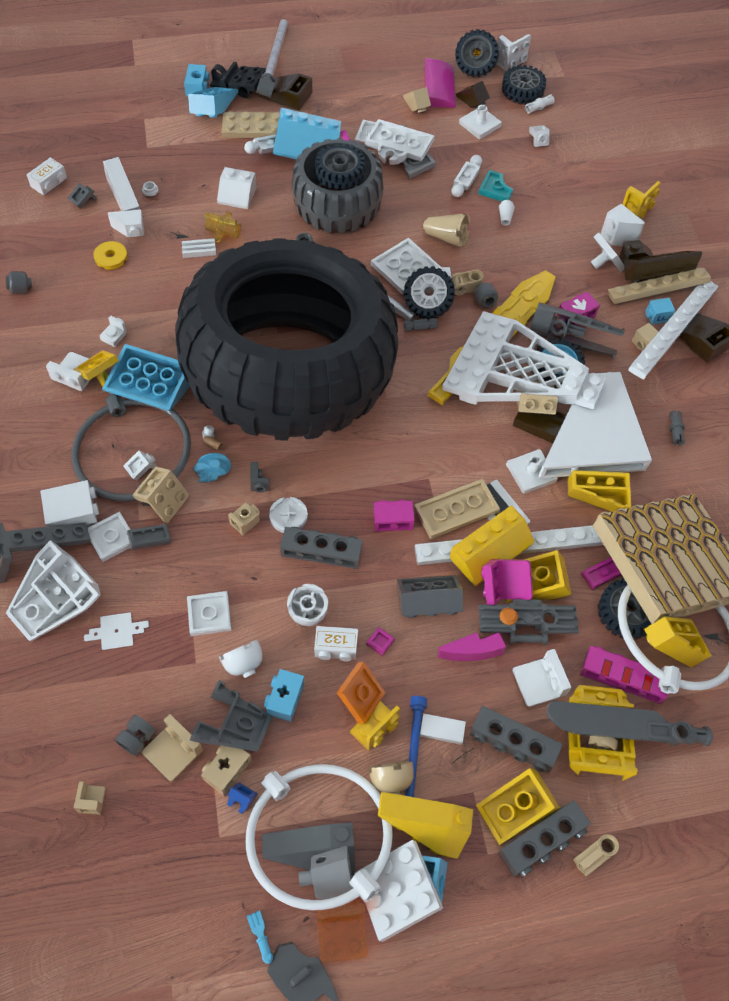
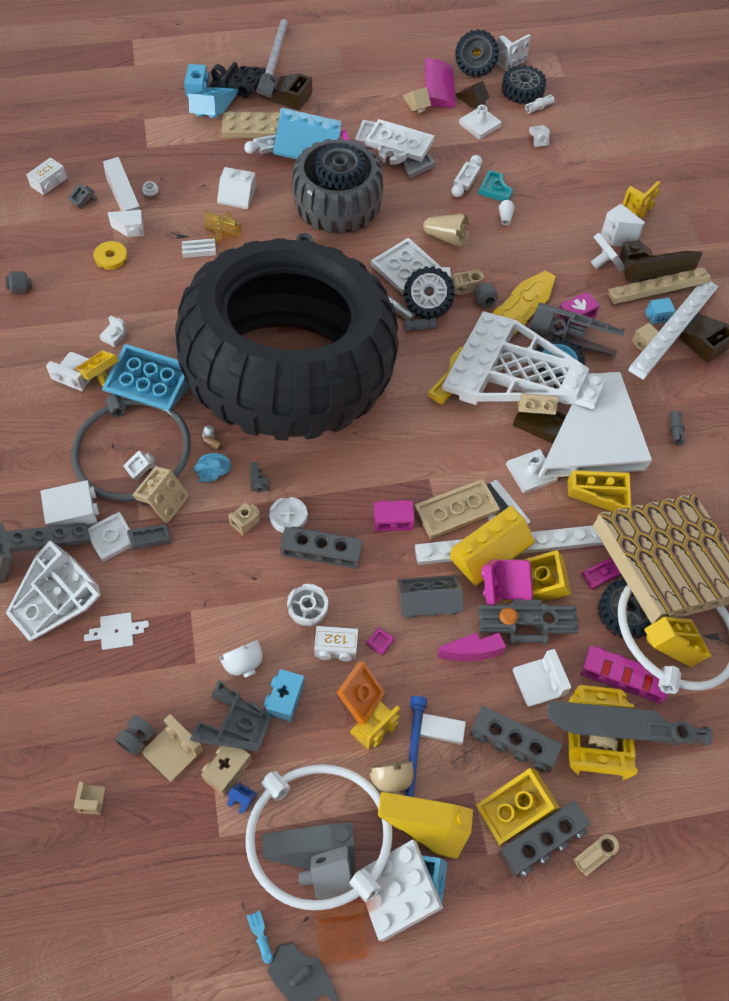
(209, 613): white tile -> none

